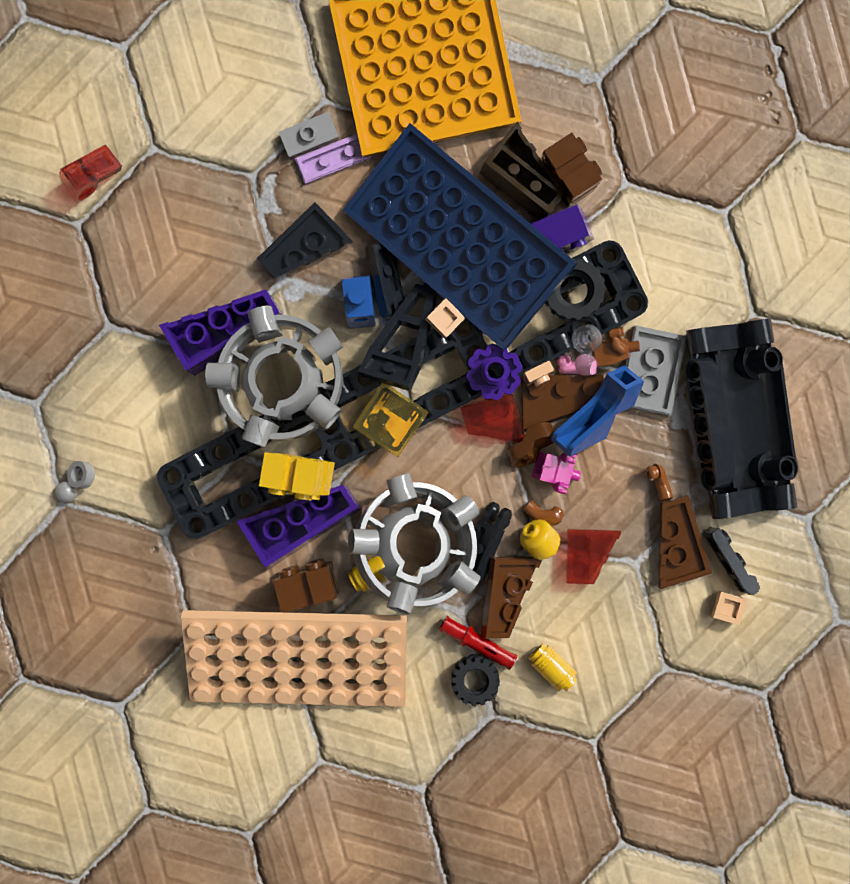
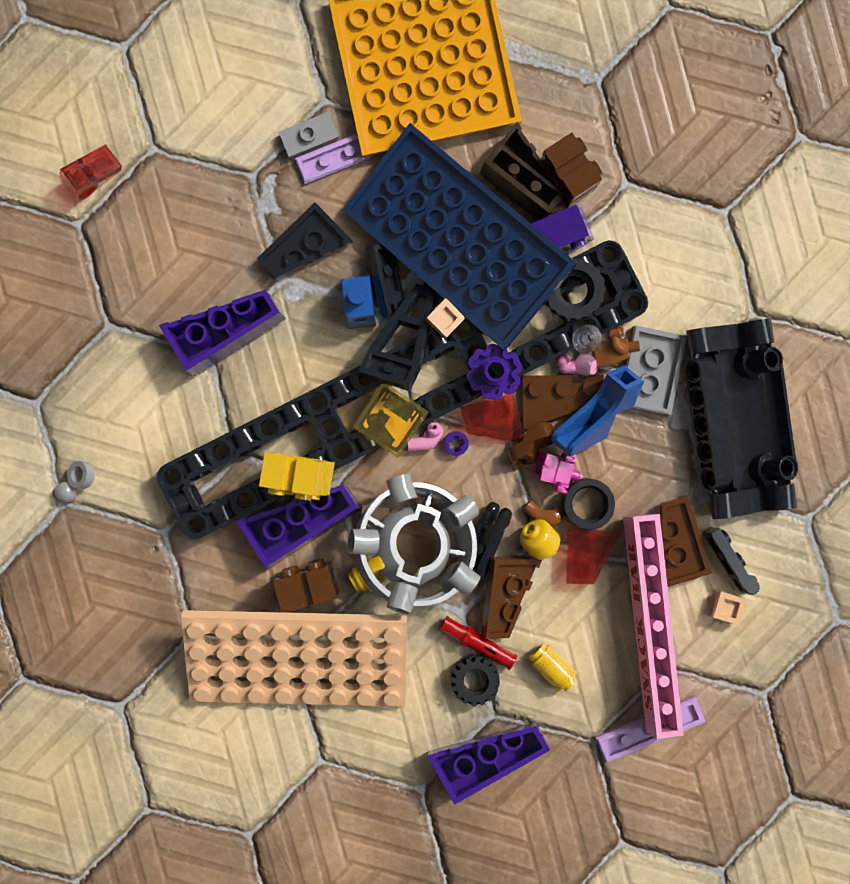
(308, 397): light grey piece -> none
(428, 440): none -> bright pink arm
(449, 438): none -> dark purple bush
(485, 759): none -> dark purple wedge
(538, 375): light nougat plate -> none
(606, 514): none -> black tyre
(633, 734): none -> lavender tile
(653, 625): none -> bright pink brick
(657, 474): dark orange arm -> none

